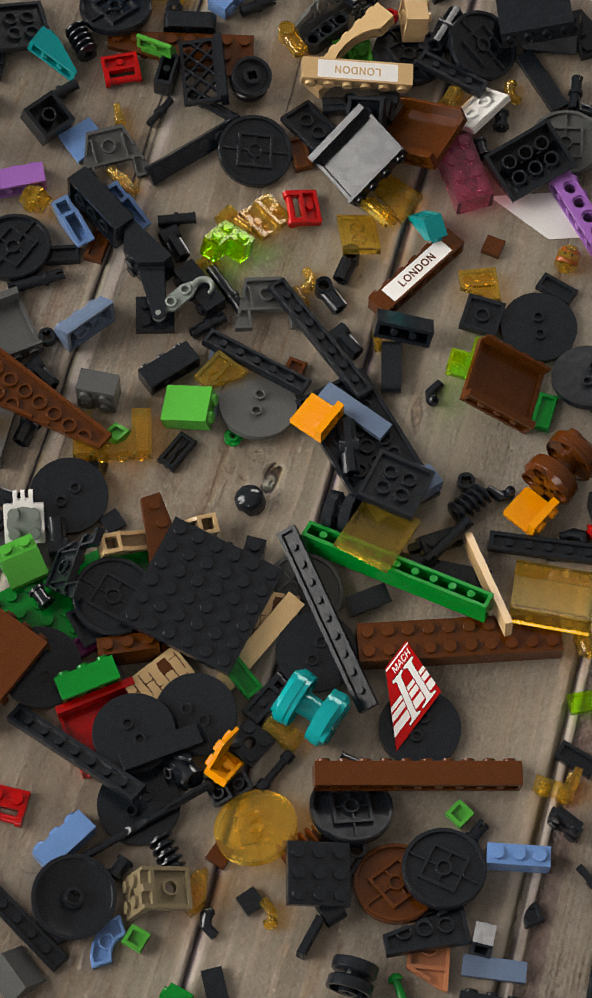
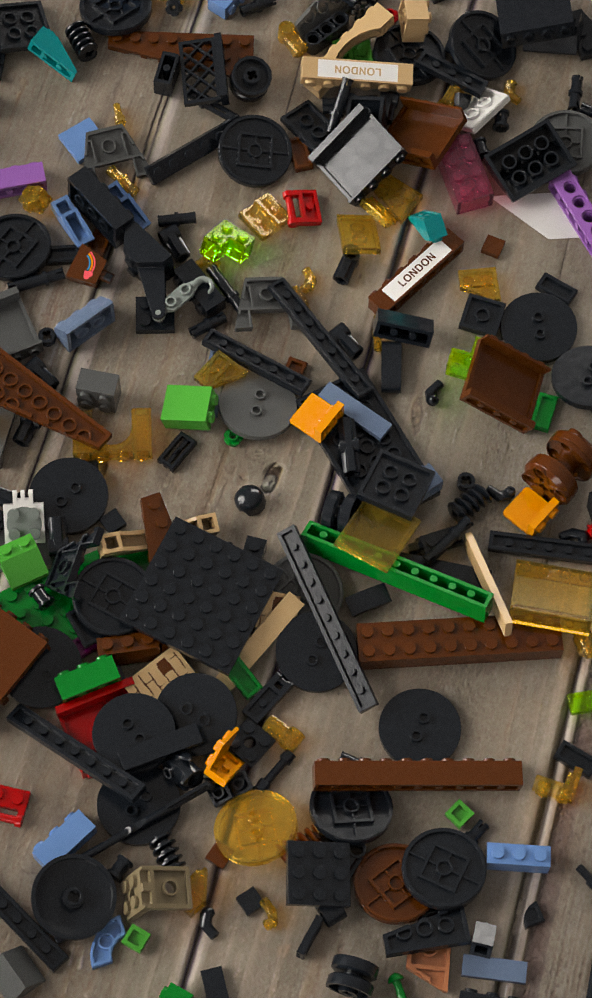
(47, 118): black brick -> none
(66, 89): black pin -> none
(89, 268): none -> reddish brown torso
(118, 432): bright green plate -> none
(120, 64): red plate -> none
(155, 46): bright green slope -> none
(160, 111): black bar -> none
(168, 367): black brick -> none
(190, 22): black beam -> none
(230, 214): clear yellow piece -> none
(298, 699): teal piece -> none
(329, 296): black piece -> none
(339, 105): none -> black pin
(409, 691): sticker -> none
(442, 28): black piece -> none
(462, 100): none -> black tile
(541, 81): black tile -> none
(565, 822): black piece -> none
(567, 258): clear yellow head -> none

